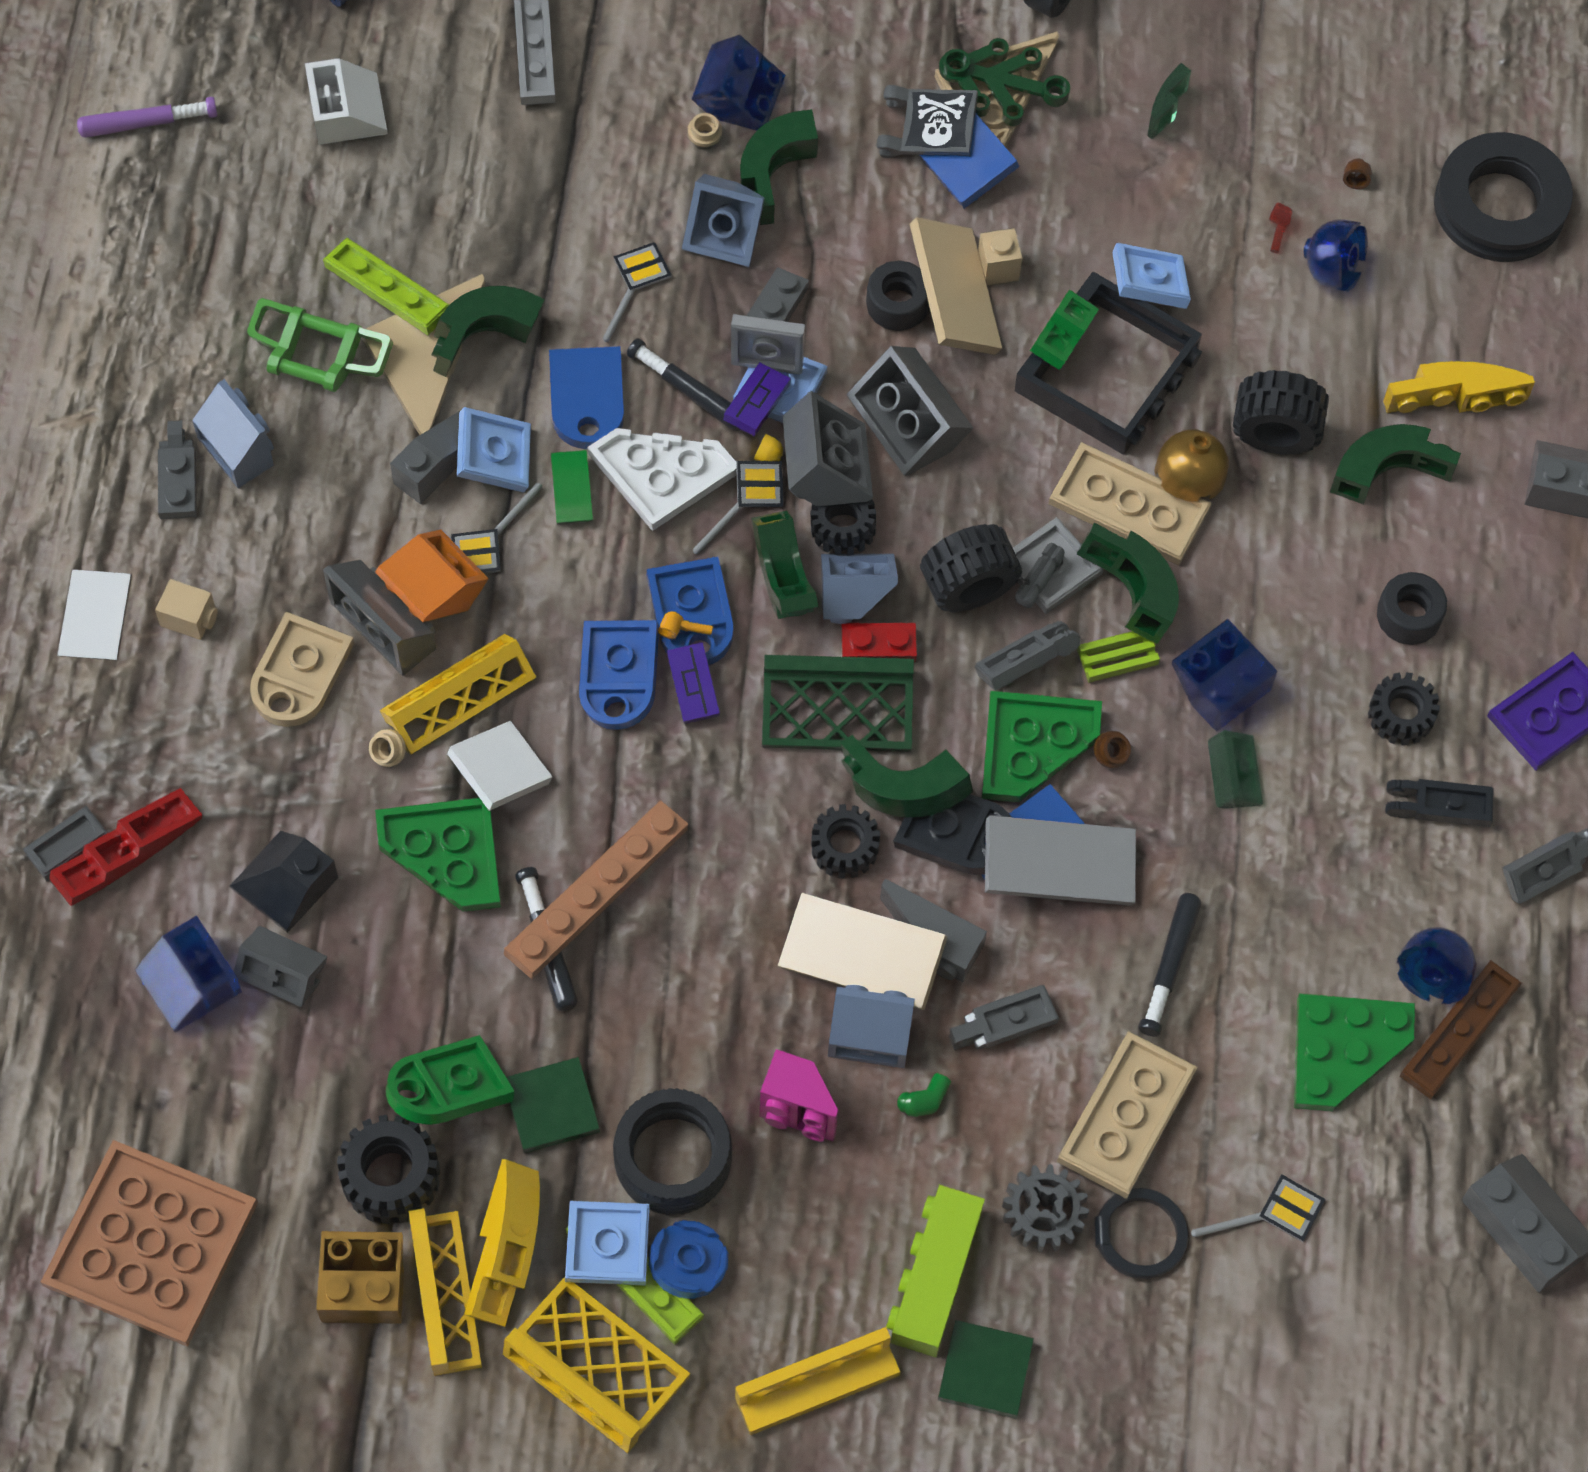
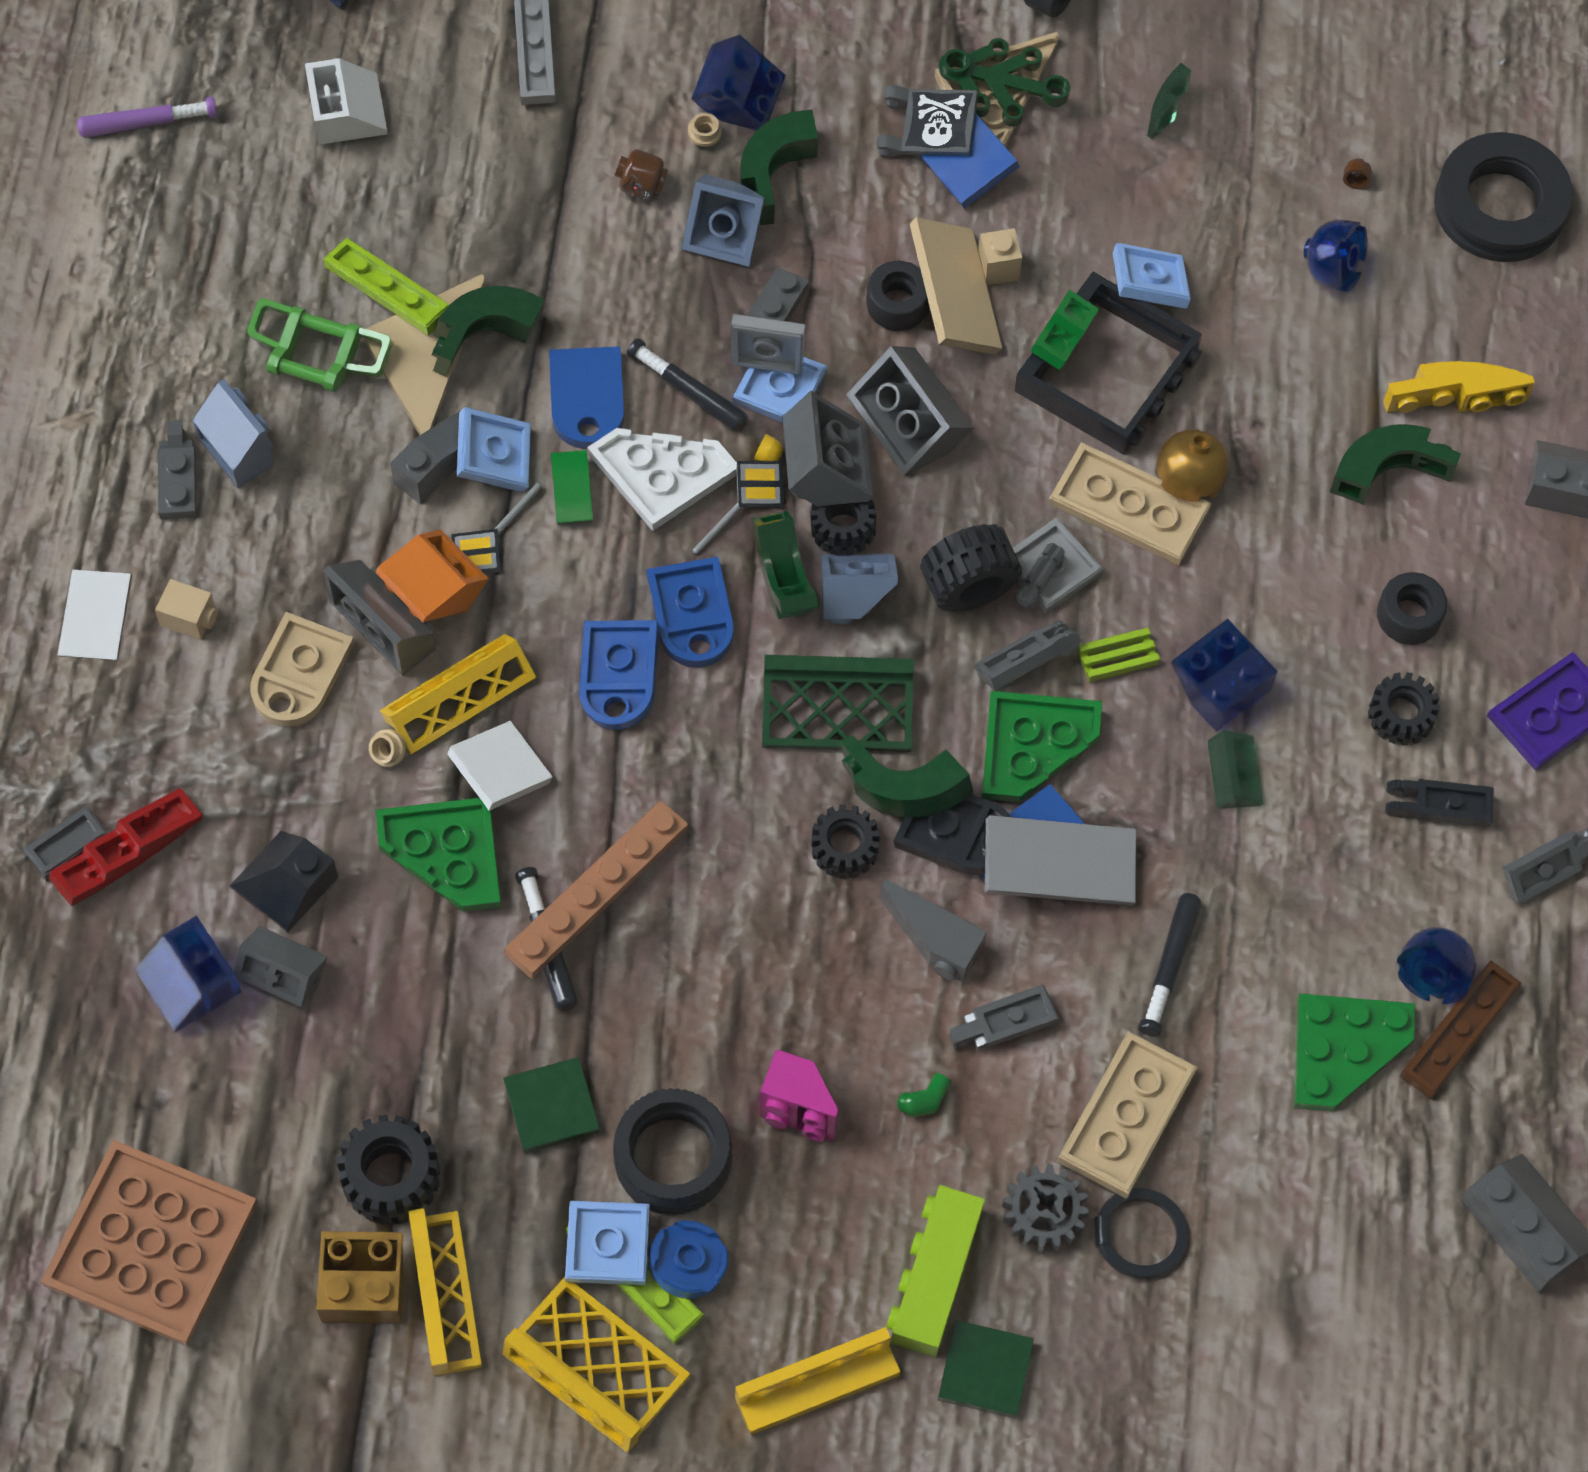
(448, 1082): green tile -> none
(509, 1243): yellow slope -> none
(639, 269): piece -> none
(641, 174): none -> reddish brown head
(674, 622): light orange hand -> none
(693, 683): dark purple tile -> none
(756, 399): dark purple tile -> none
(861, 949): tile -> none
(870, 1026): sand blue slope -> none
(879, 640): red plate -> none
(1121, 749): reddish brown plate -> none
(1142, 572): dark green arch -> none
(1280, 412): black tyre -> none
(1281, 216): clear red hand -> none
(1287, 1208): piece -> none

